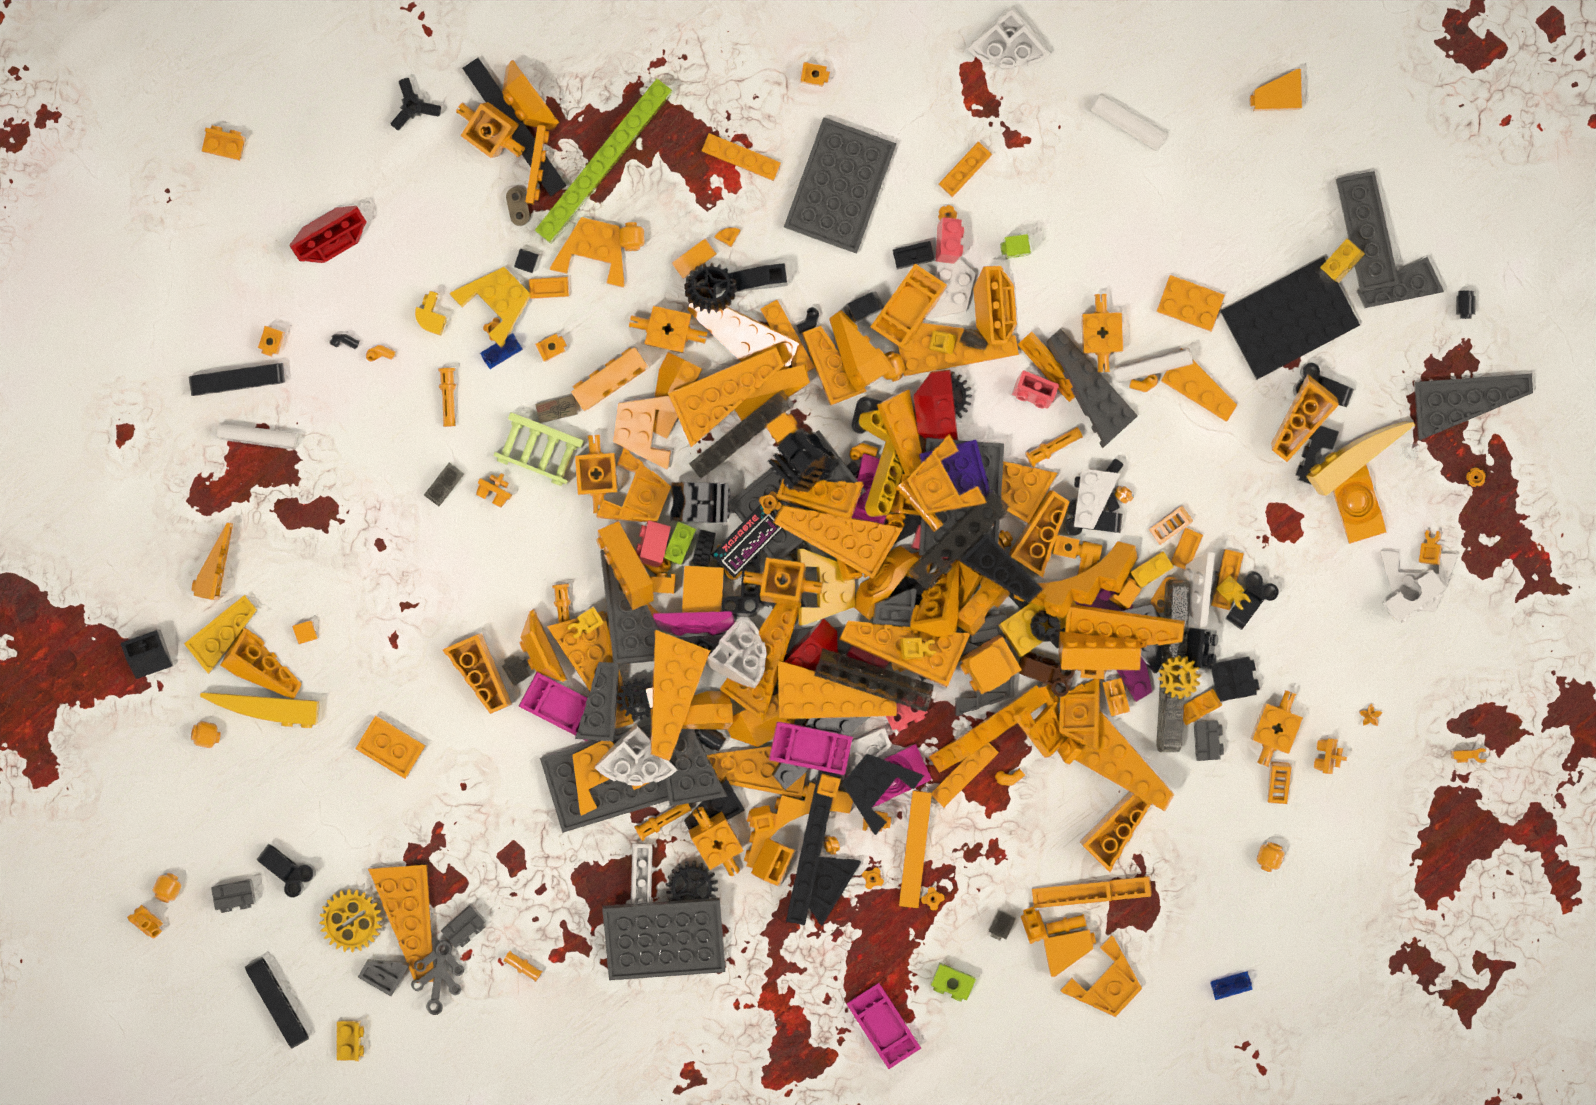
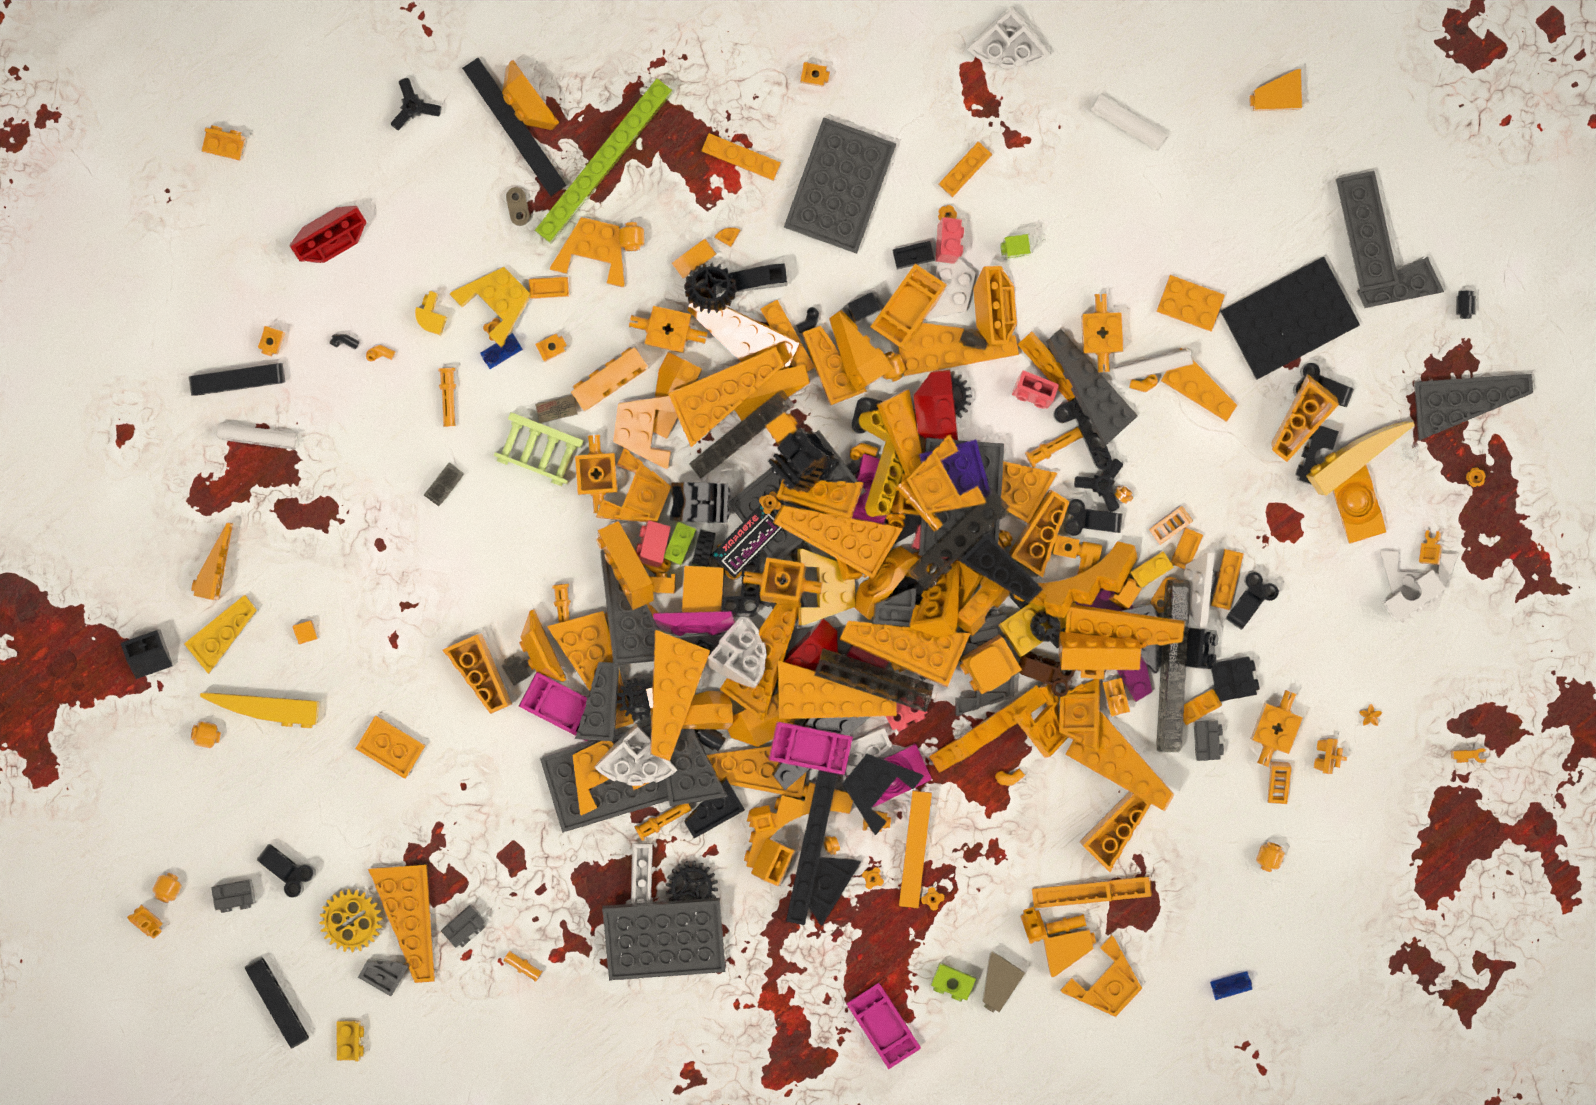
(254, 663): light orange wedge -> none
(438, 974): dark grey plant -> none
(478, 132): light orange brick -> none
(485, 487): light orange hips -> none
(526, 261): black plate -> none
(535, 173): light orange plate -> none
(588, 621): yellow plate -> none
(723, 849): light orange brick -> none
(828, 785): light orange tile -> none
(914, 648): yellow plate -> none
(942, 342): yellow slope -> none
(963, 774): light orange plate -> none
(1000, 982): none -> dark tan slope
(1001, 925): clear smoke brick -> none
(1069, 750): light orange plate -> none
(1087, 435): none -> black beam
(1092, 496): white wing -> none
(1185, 681): yellow gear -> none
(1232, 592): yellow plate -> none
(1342, 260): yellow brick -> none

